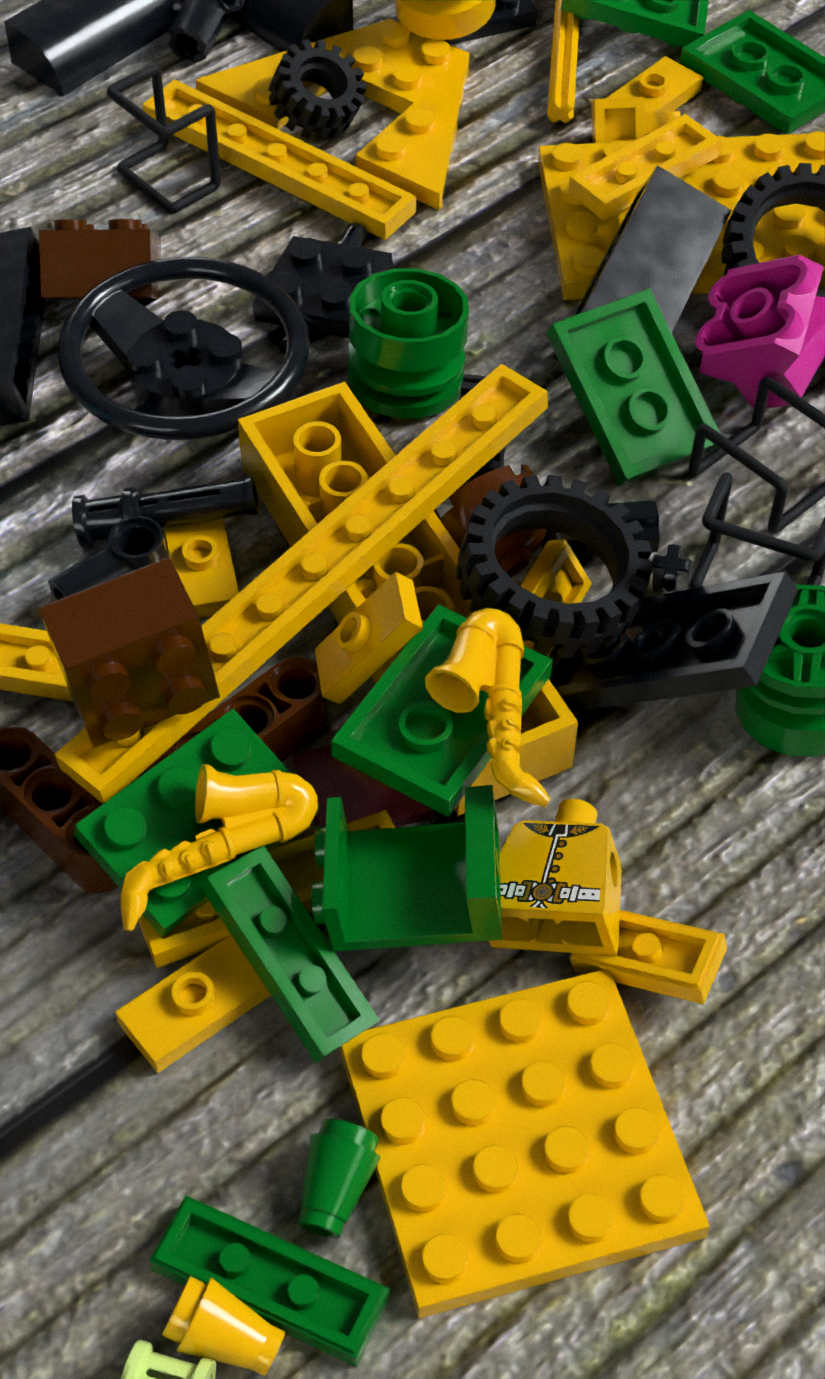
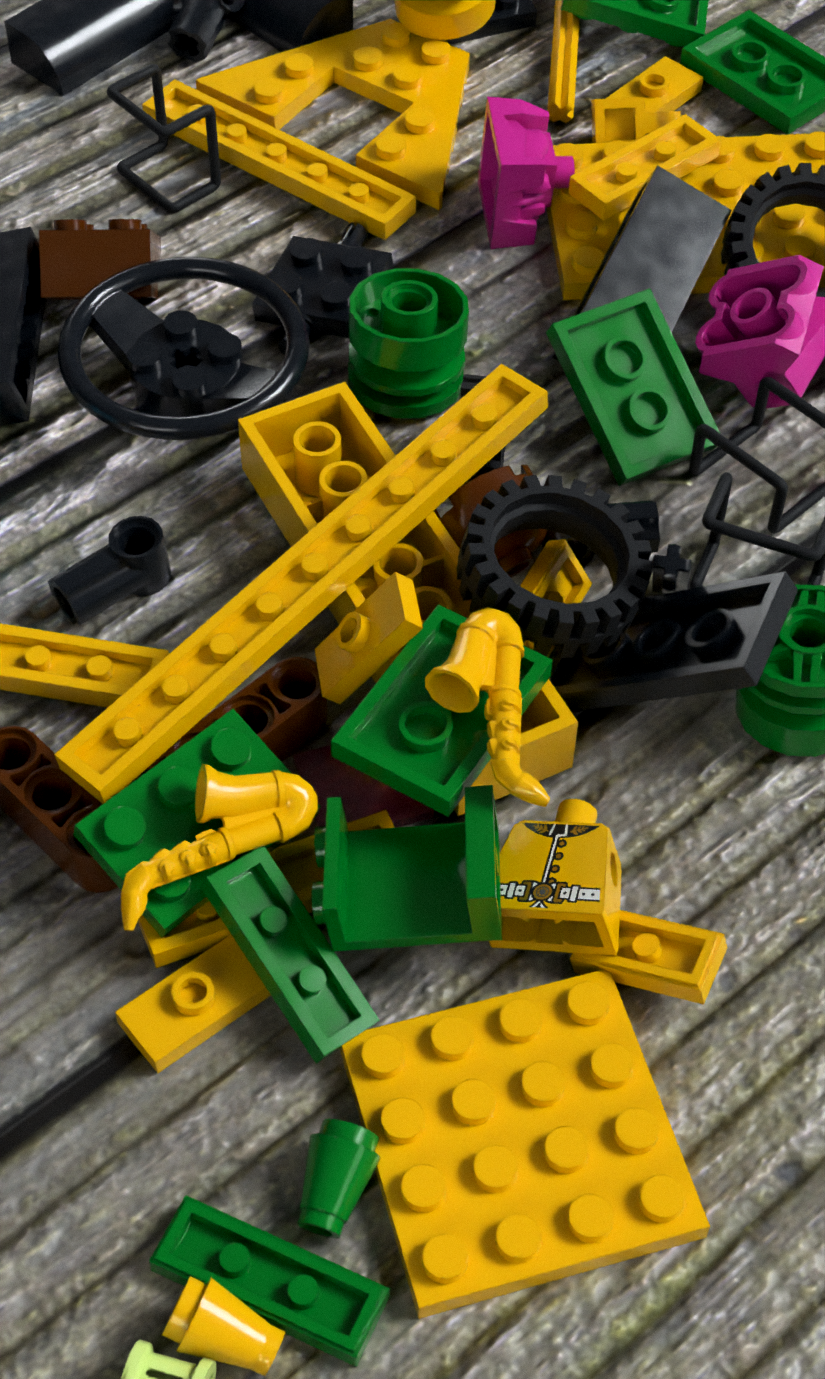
(131, 652): reddish brown brick -> none
(175, 507): black pin -> none
(203, 564): yellow plate -> none
(330, 72): black tyre -> none
(517, 170): none -> dark pink brick

